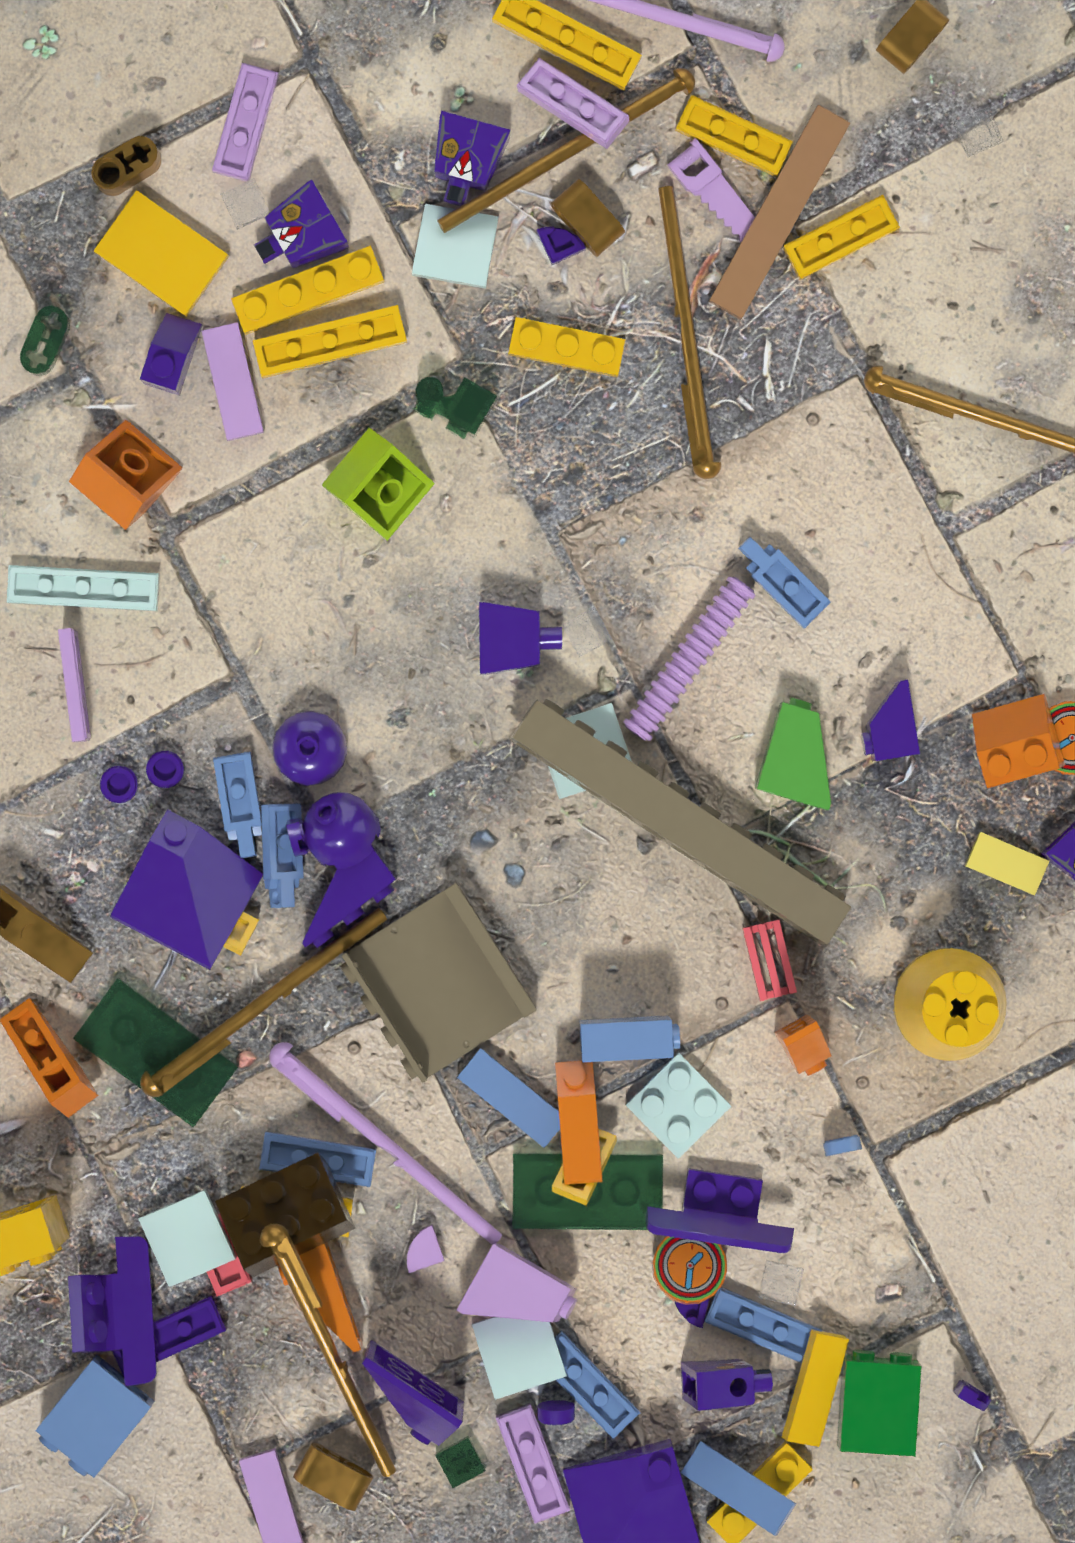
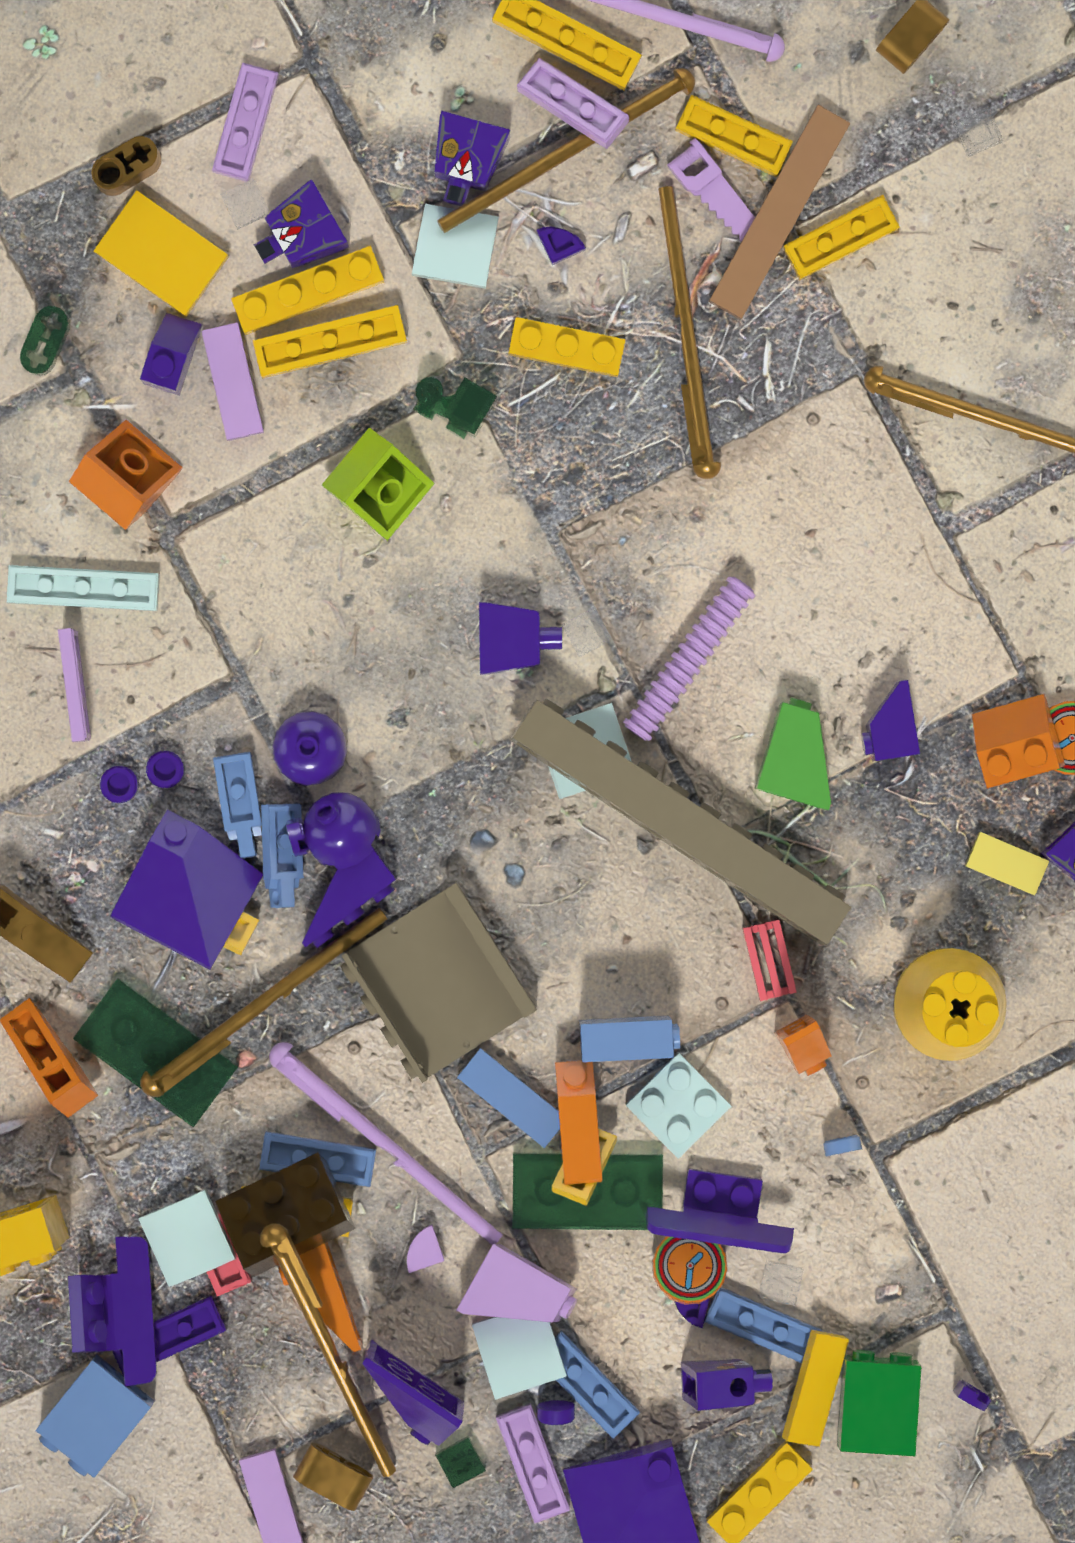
(587, 217): pearl gold beam -> none
(738, 1488): medium blue tile -> none
(784, 582): medium blue hinge -> none

